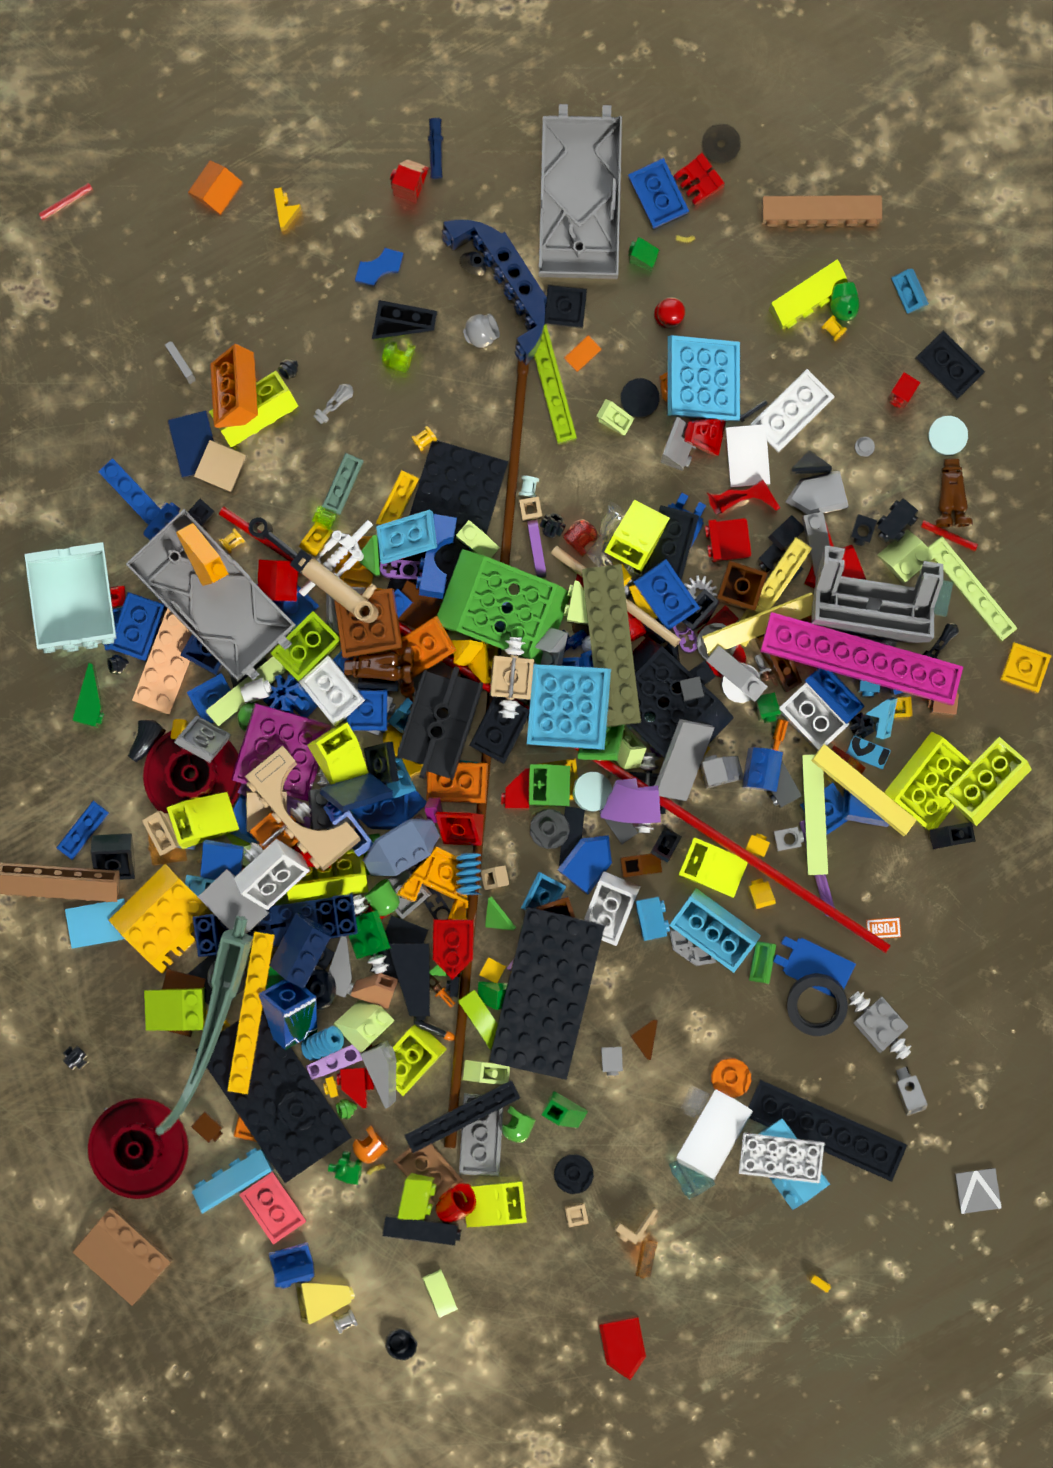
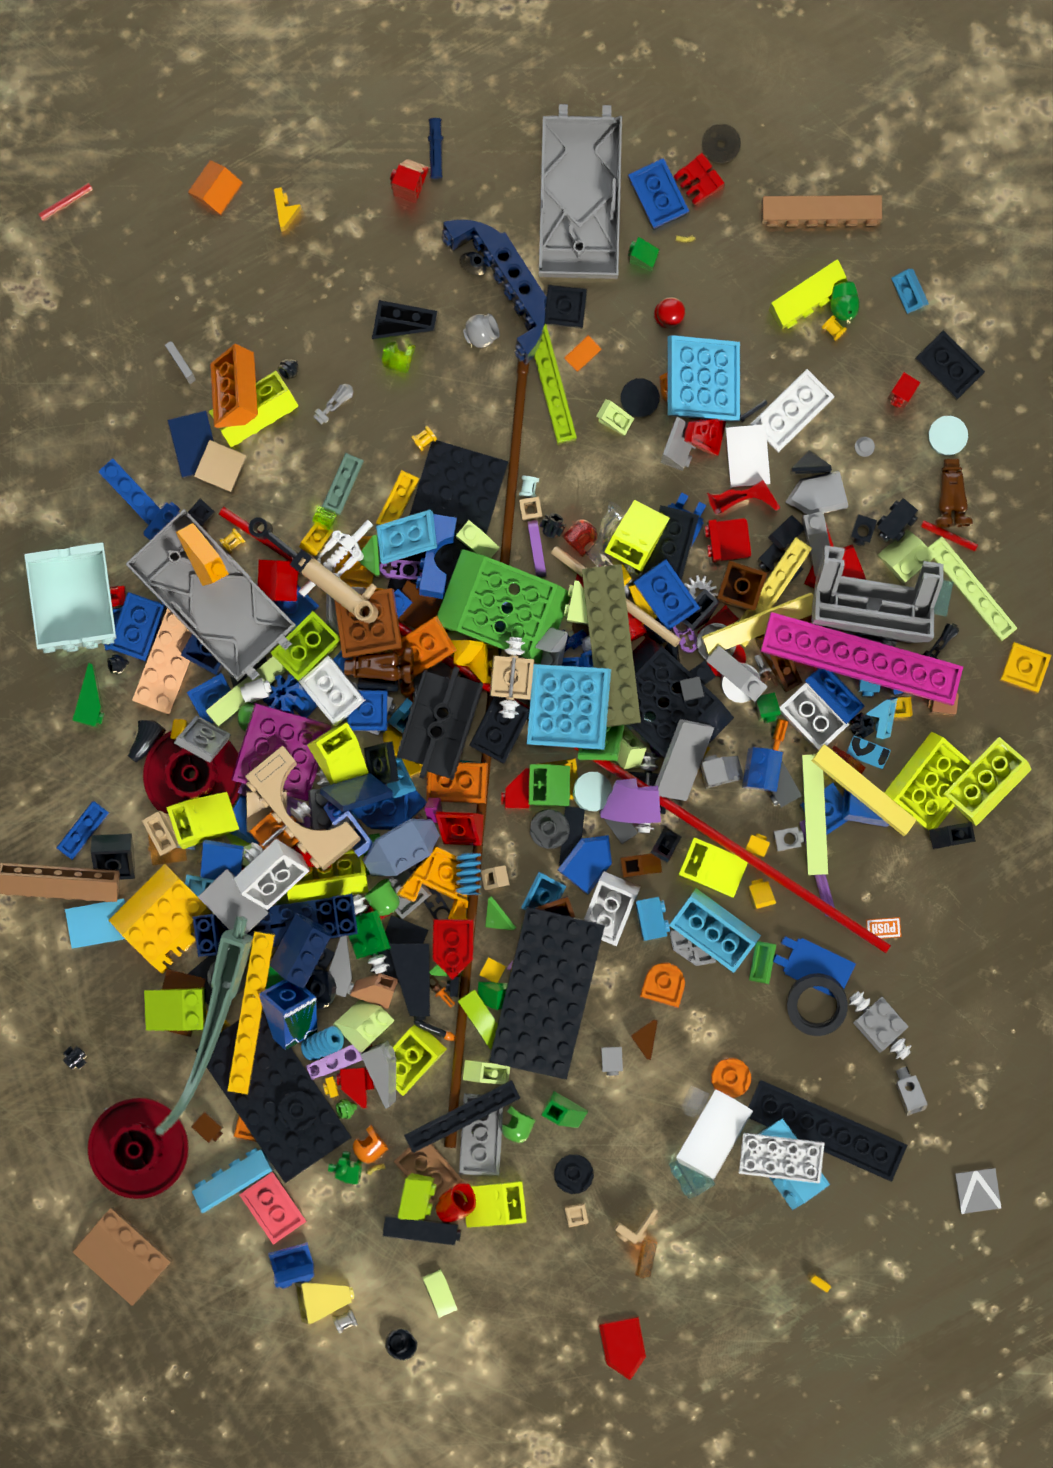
(371, 271): blue tile -> none
(664, 984): none -> orange tile

